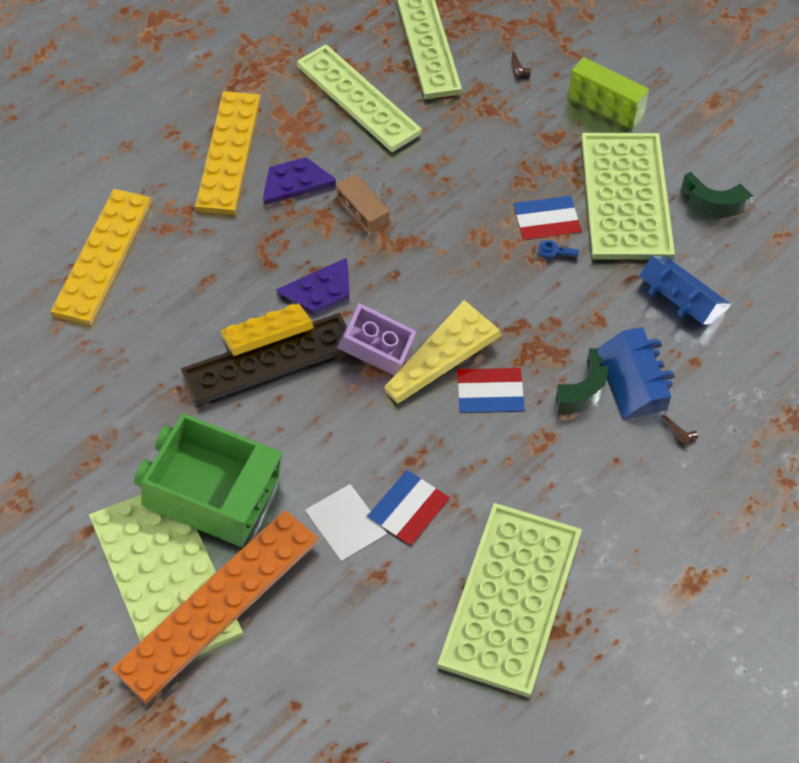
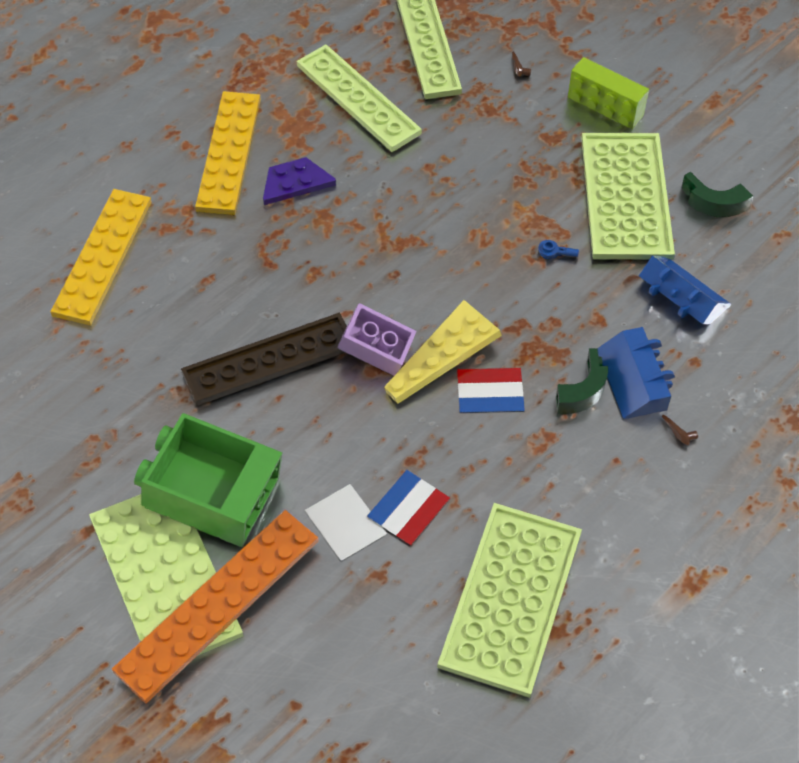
(266, 329): yellow plate -> none
(319, 289): dark purple wing -> none
(363, 203): medium nougat brick -> none
(547, 217): sticker -> none

